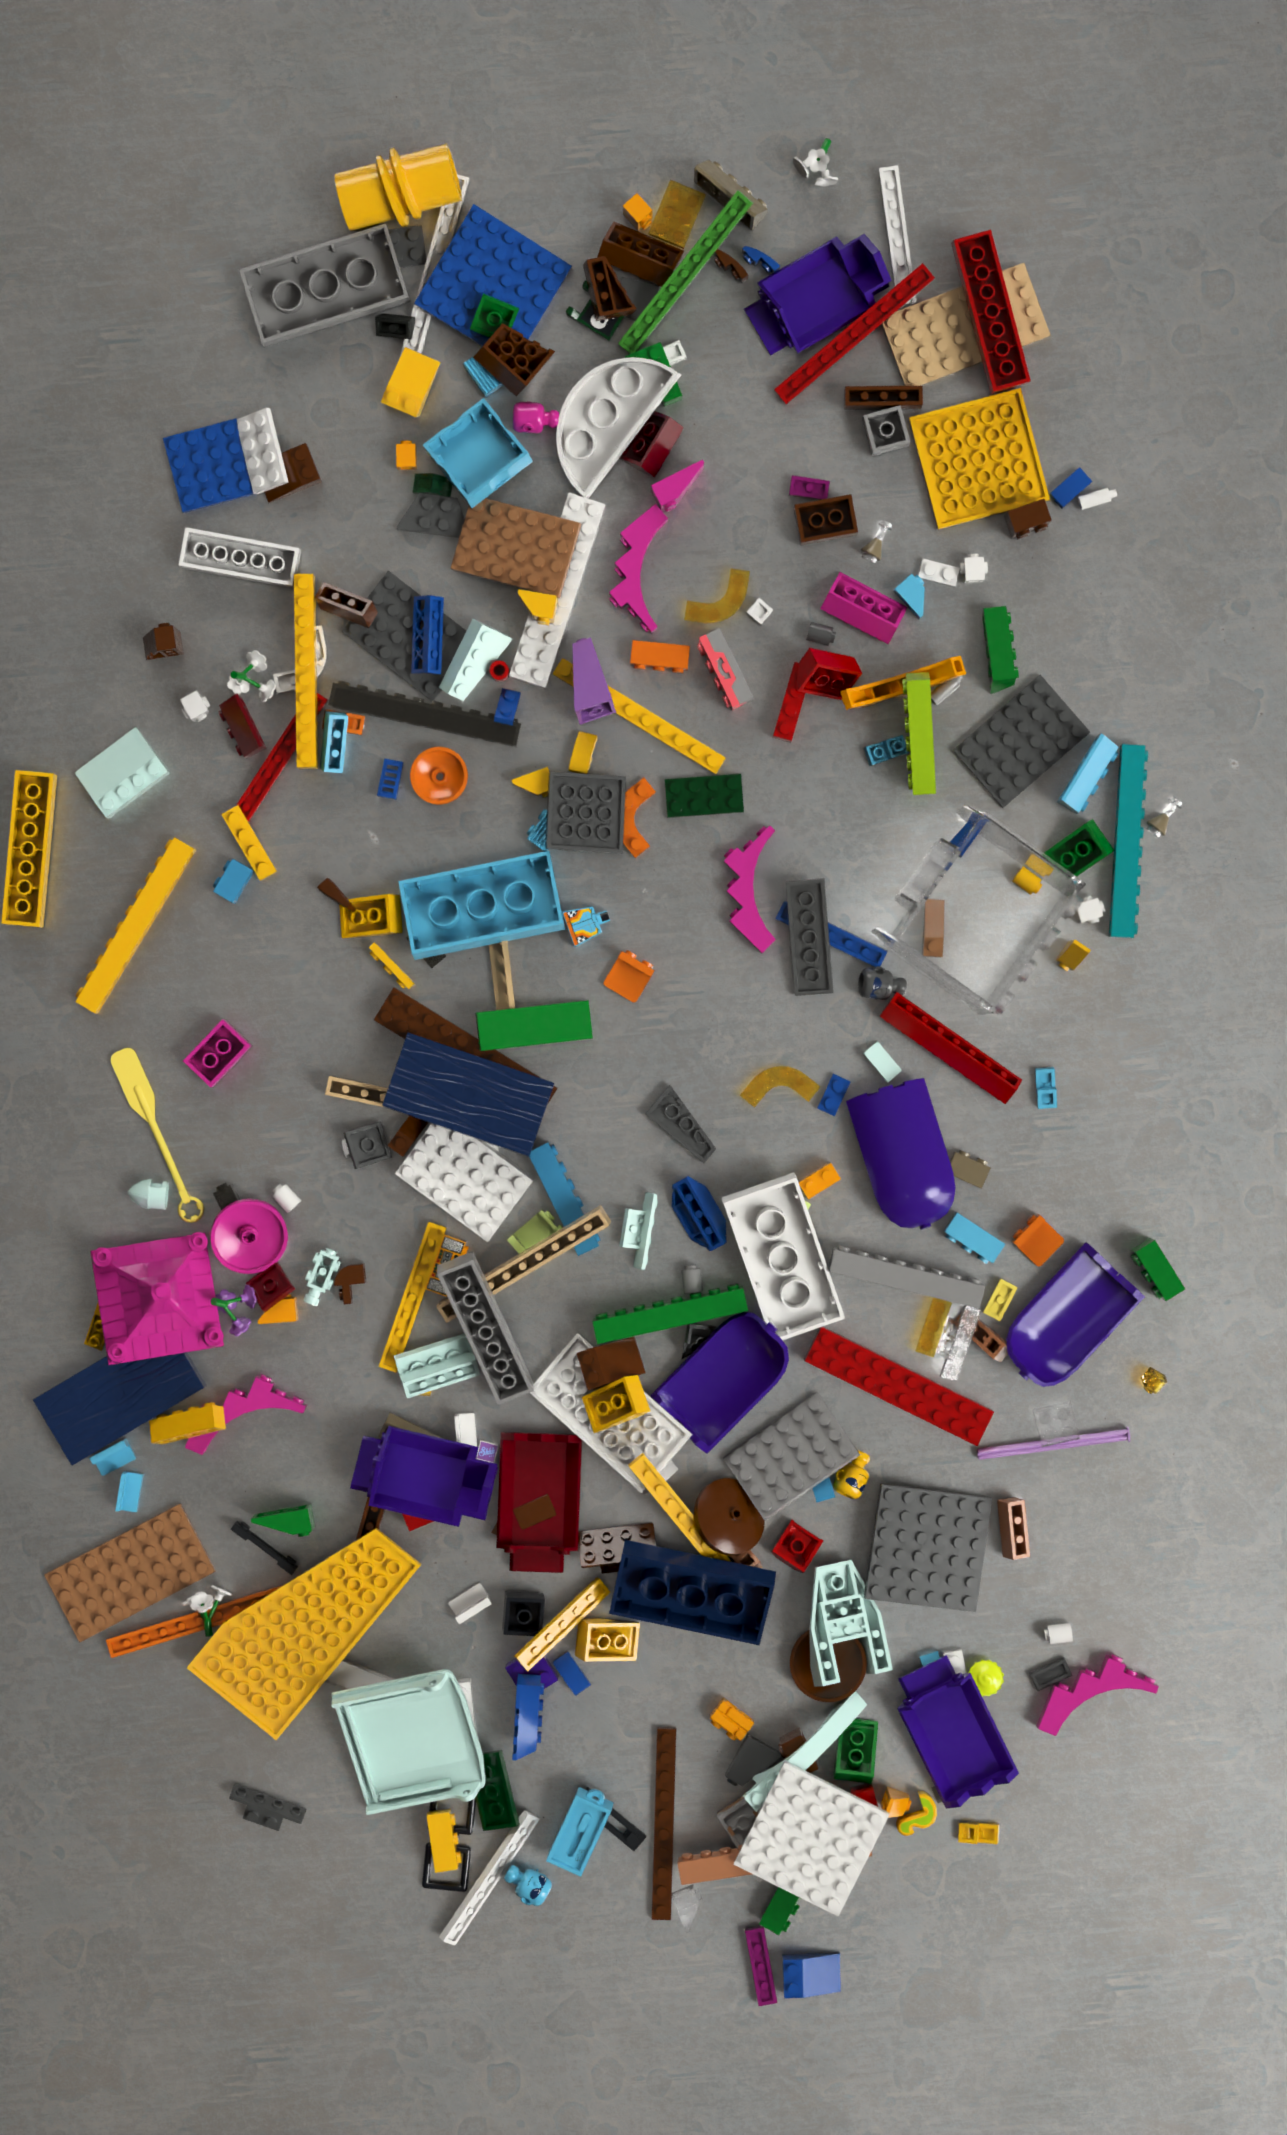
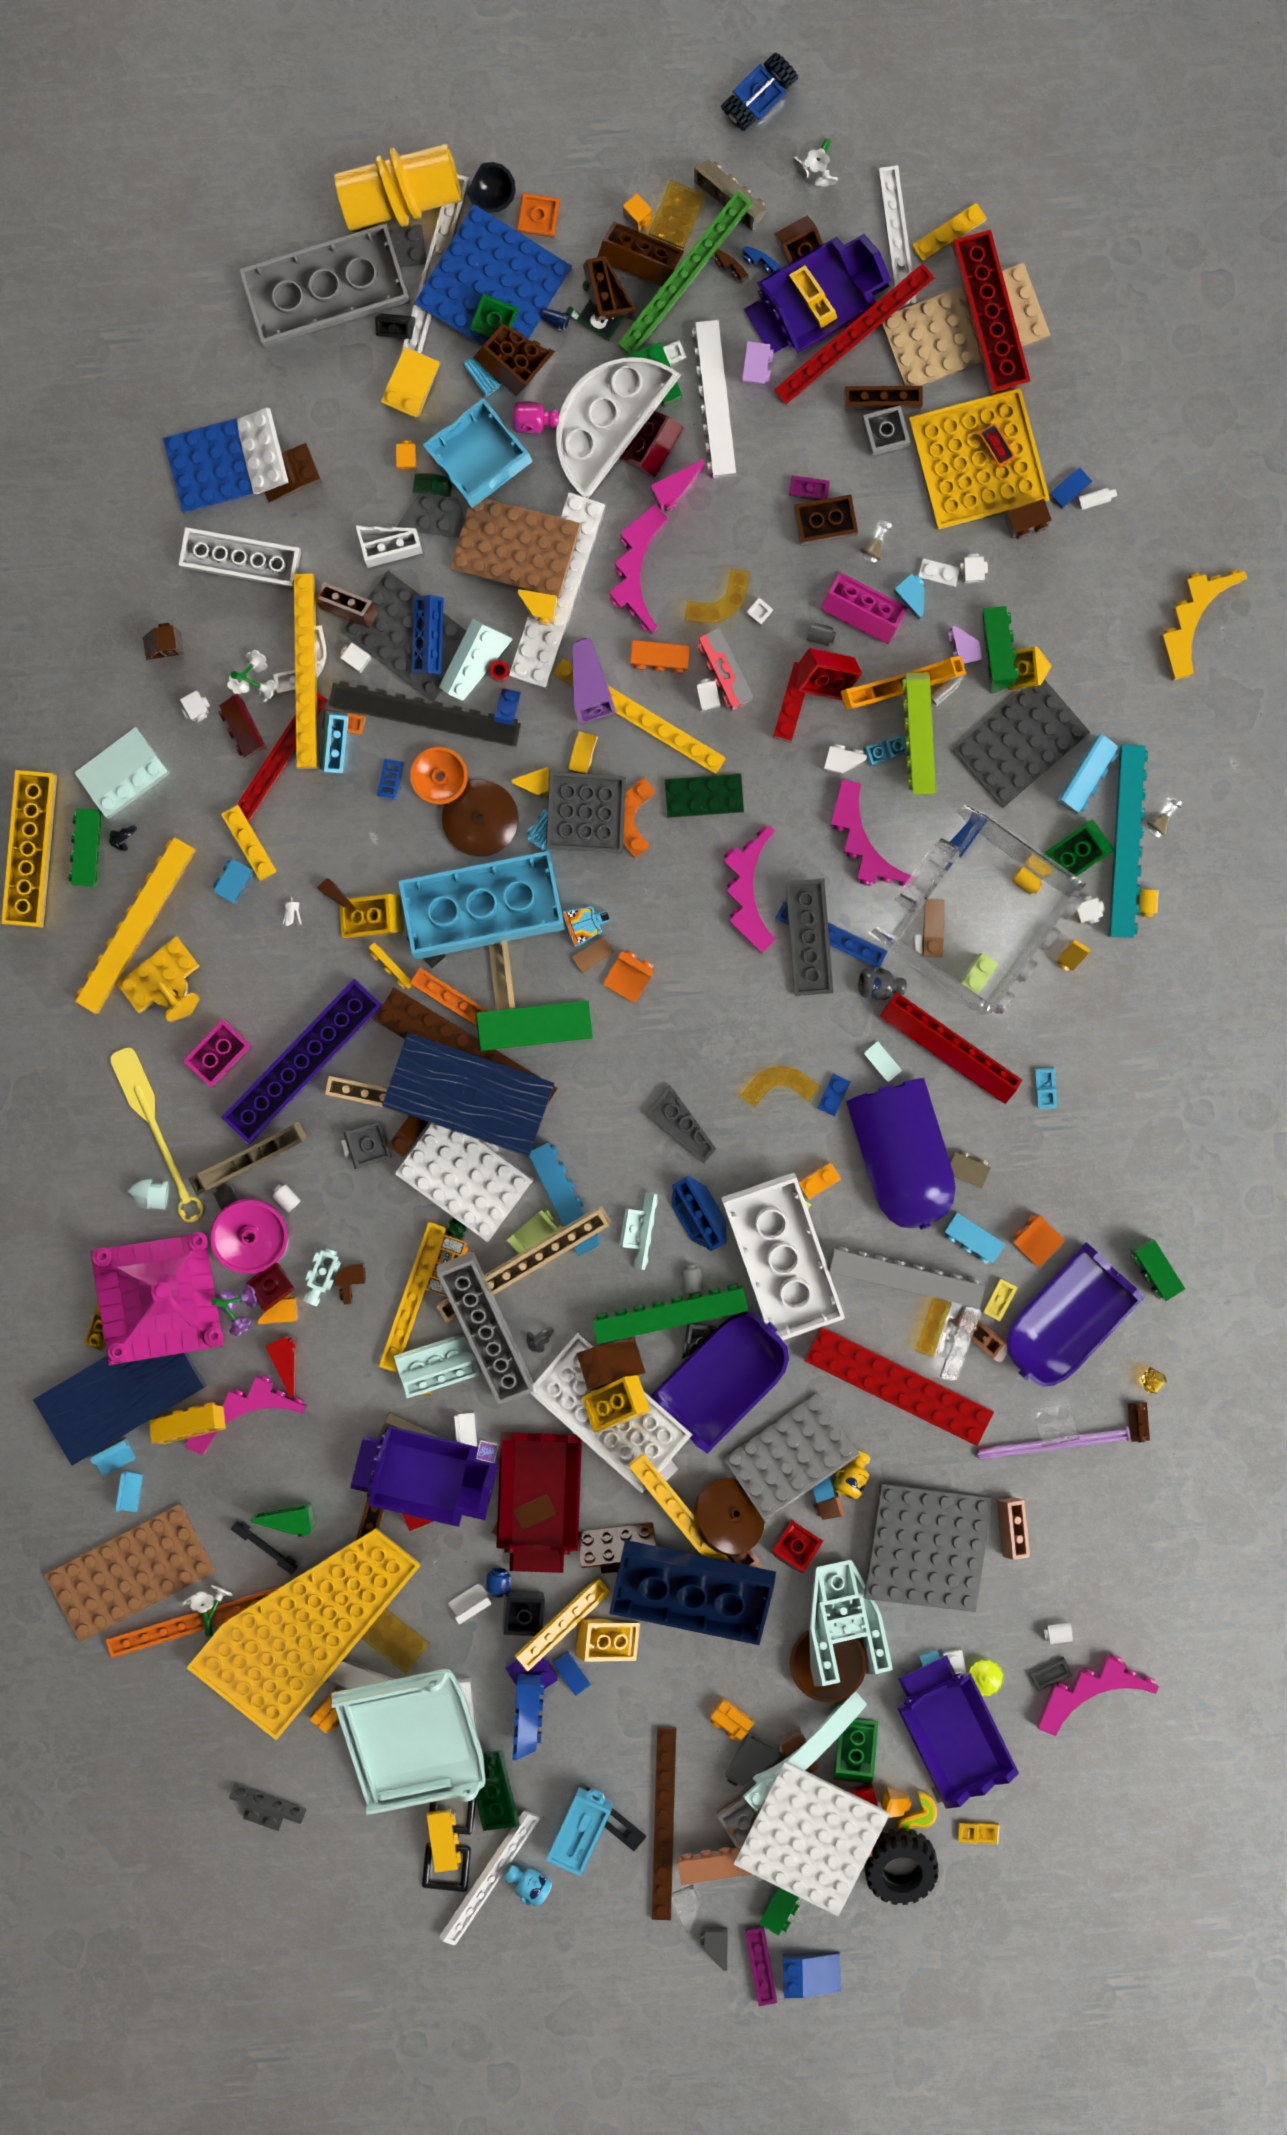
(86, 847): none -> green brick
(118, 837): none -> black piece
(160, 979): none -> yellow plate
(248, 1158): none -> dark tan arch
(284, 1359): none -> red slope
(291, 911): none -> white piece
(302, 1061): none -> dark purple brick
(325, 1716): none -> light orange brick
(355, 657): none -> white brick
(388, 544): none -> white wedge
(395, 1640): none -> clear yellow plate
(446, 995): none -> orange plate
(456, 1229): none -> dark green plant
(484, 836): none -> reddish brown dish
(492, 187): none -> black cylinder
(498, 1582): none -> blue head
(537, 1344): none -> dark grey piece
(538, 215): none -> orange tile
(557, 319): none -> dark blue cone
(592, 954): none -> medium nougat tile
(707, 694): none -> white slope
(715, 399): none -> white brick
(715, 1945): none -> dark grey slope
(756, 363): none -> lavender brick
(759, 91): none -> plate
(798, 239): none -> reddish brown slope
(813, 296): none -> yellow slope
(829, 1508): none -> nougat slope
(841, 760): none -> white slope
(847, 816): none -> dark pink arch
(902, 1887): none -> black tyre
(917, 943): none -> white tile
(948, 232): none -> yellow plate
(965, 646): none -> lavender slope
(979, 972): none -> yellowish green panel
(997, 445): none -> slope
(1031, 667): none -> yellow slope
(1138, 1422): none -> reddish brown hinge
(1148, 902): none -> yellow brick
(1201, 592): none -> yellow arch

